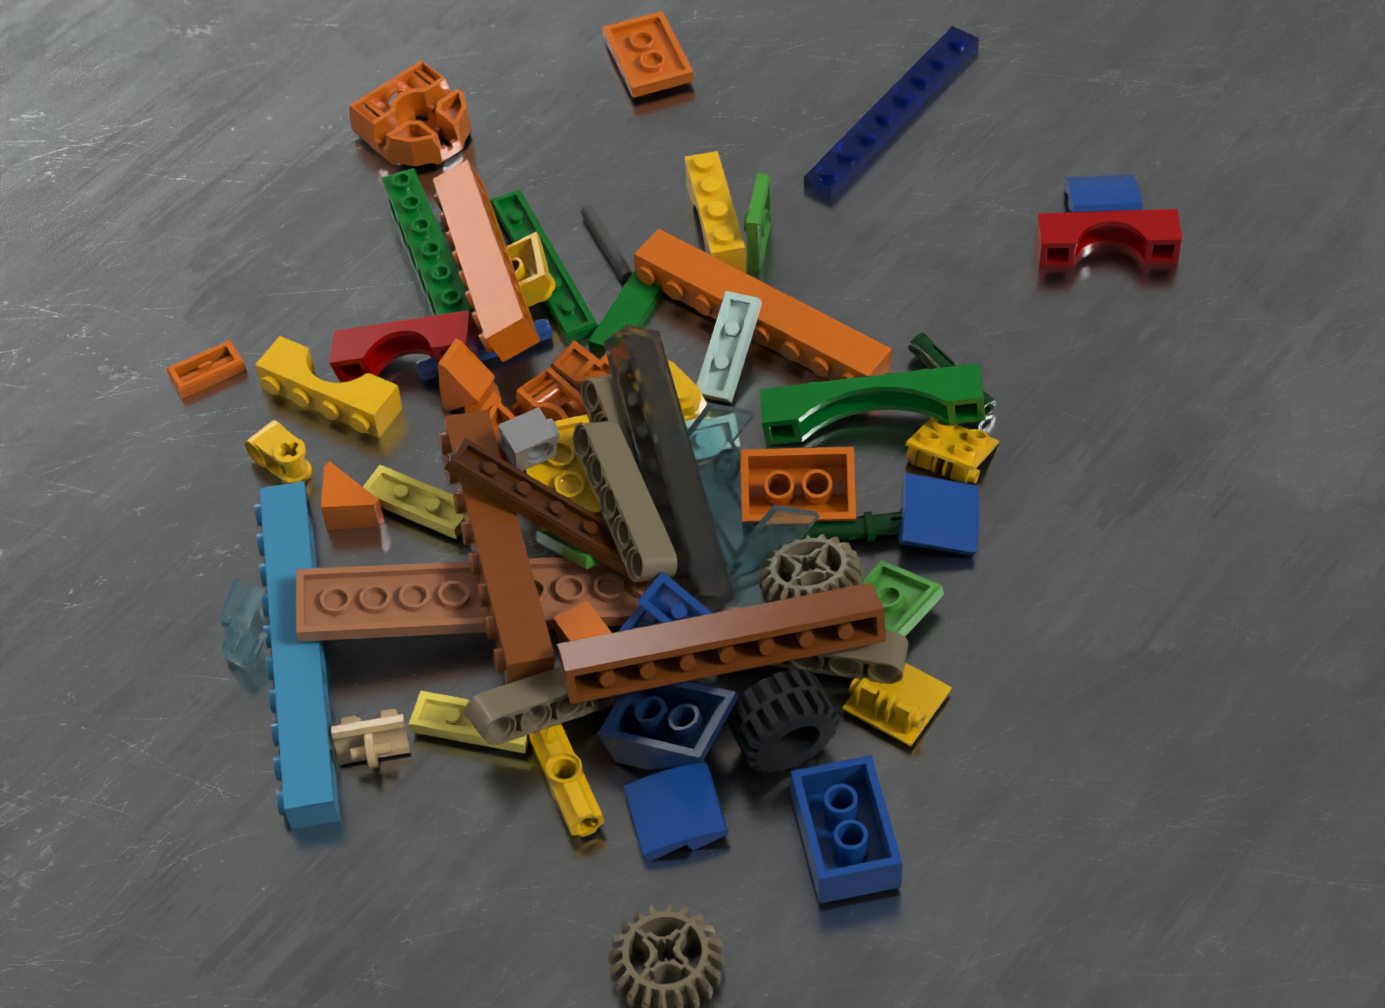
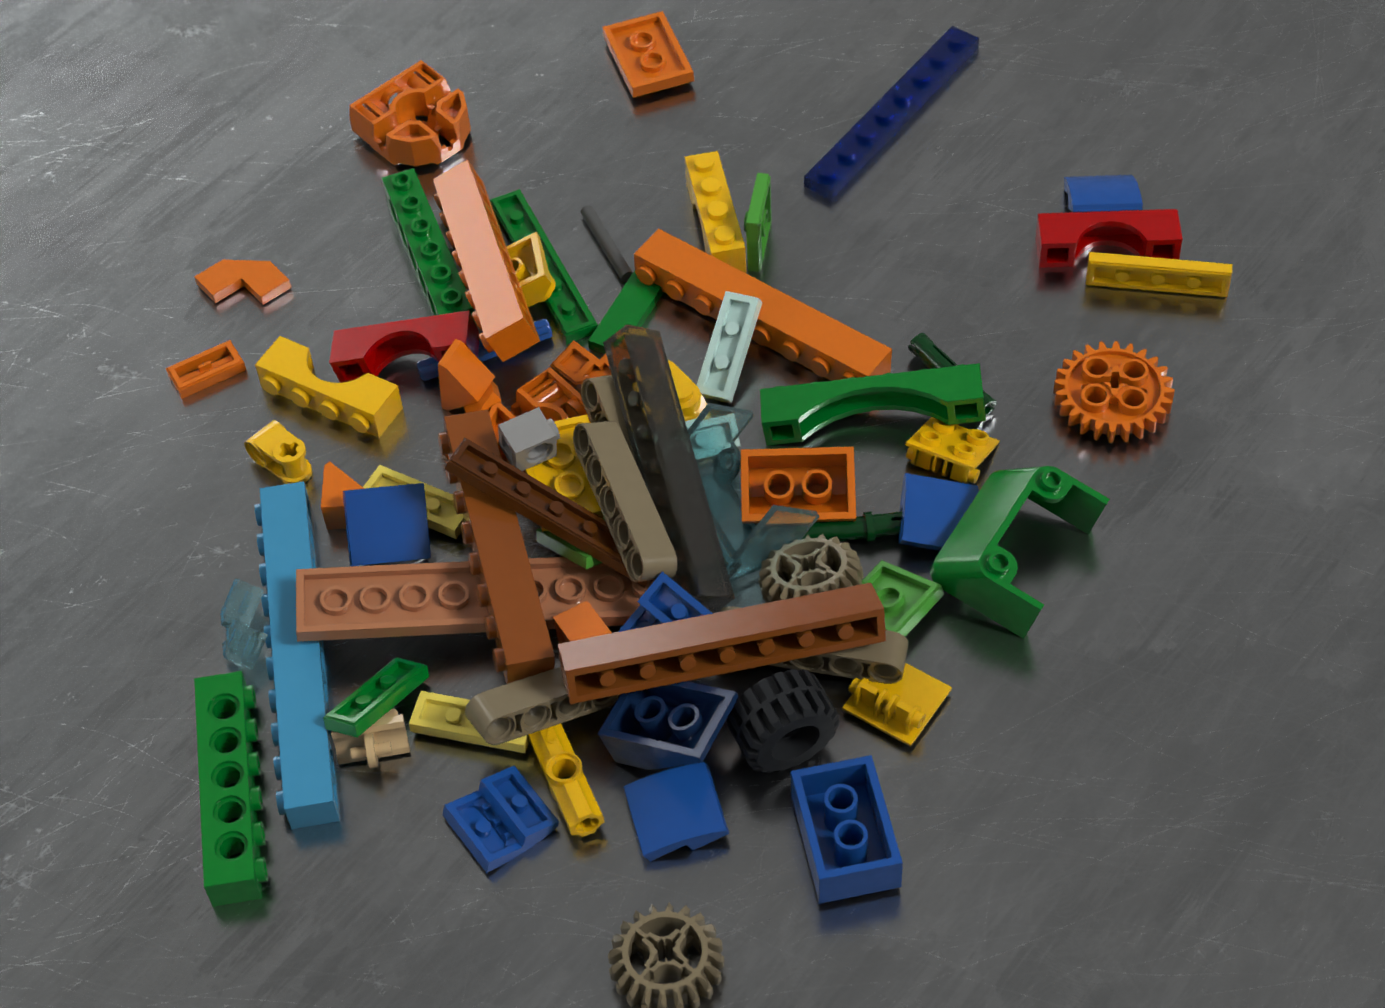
(241, 877): none -> green brick
(258, 277): none -> orange tile
(376, 697): none -> green tile
(386, 524): none -> blue slope
(500, 818): none -> blue slope
(980, 570): none -> green windscreen
(1113, 391): none -> orange gear
(1158, 274): none -> yellow tile

